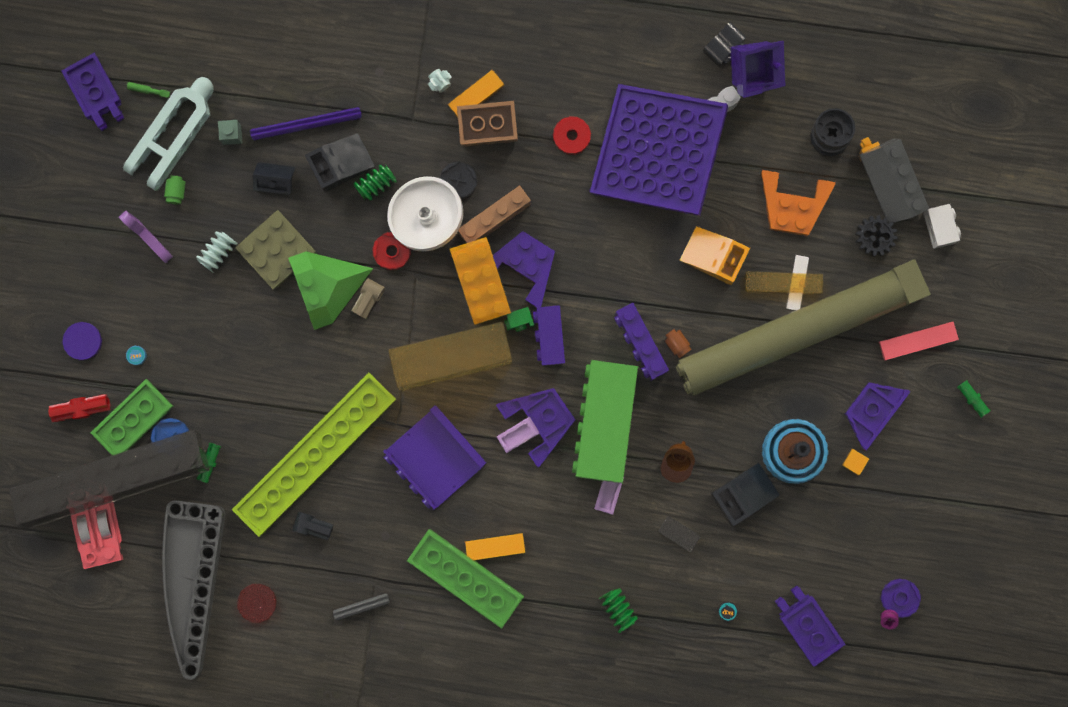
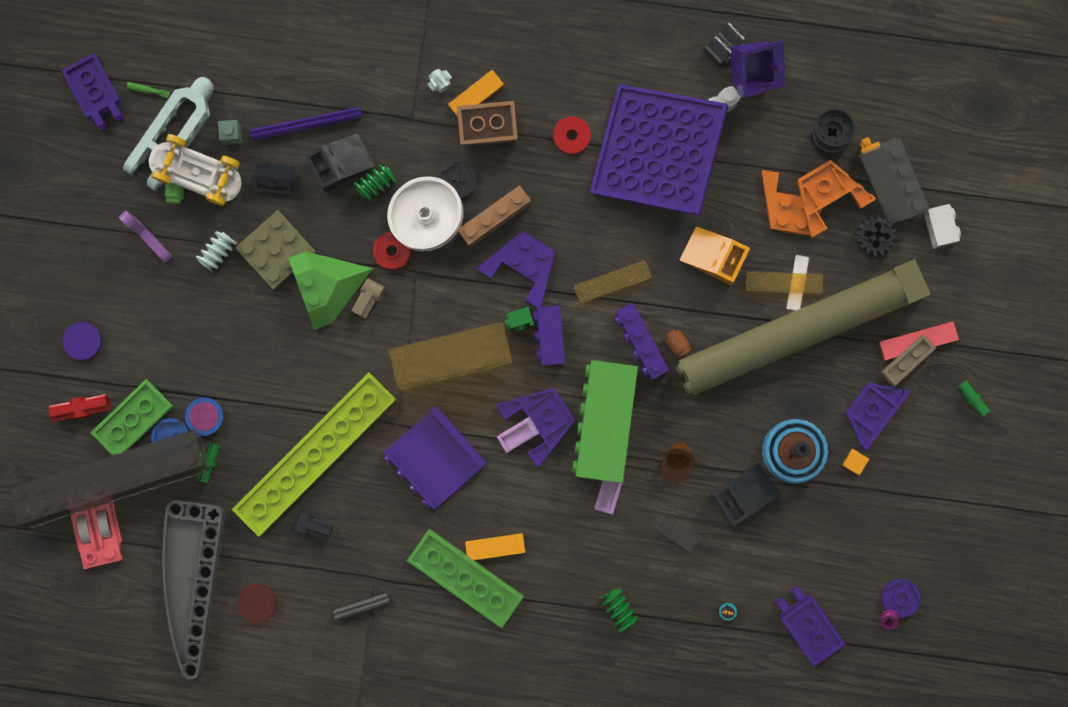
(136, 355): dark azure tile -> none
(195, 171): none -> white piece
(204, 416): none -> tile
(480, 280): light orange brick -> none
(612, 282): none -> clear yellow tile
(824, 187): none -> orange wing
(908, 360): none -> dark tan tile

